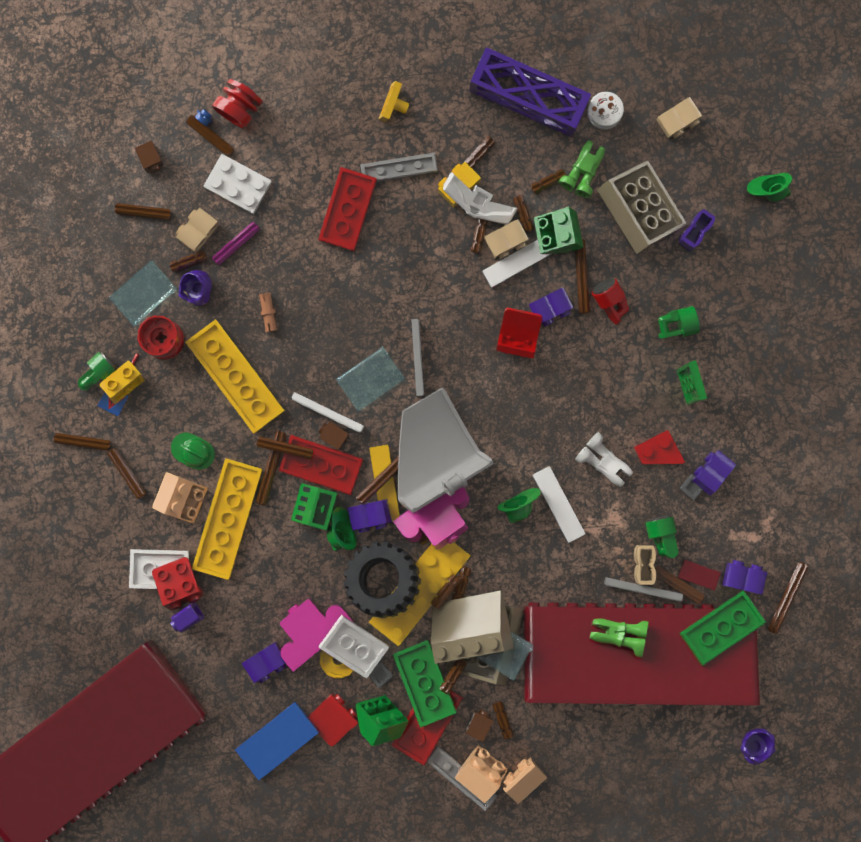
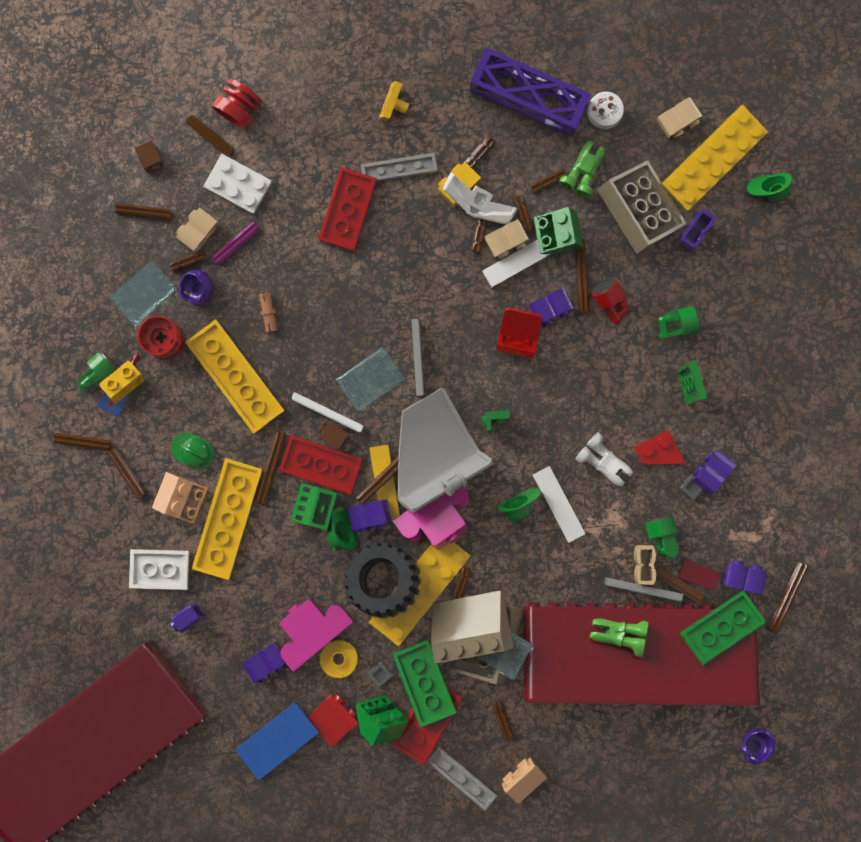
(176, 584): red bracket -> none
(204, 117): blue plate -> none
(284, 447): reddish brown axle -> none
(353, 646): white plate -> none
(445, 591): reddish brown axle -> none
(453, 676): reddish brown axle -> none
(479, 724): reddish brown brick -> none
(481, 774): light nougat slope -> none
(496, 416): none -> green bracket
(714, 158): none -> yellow plate

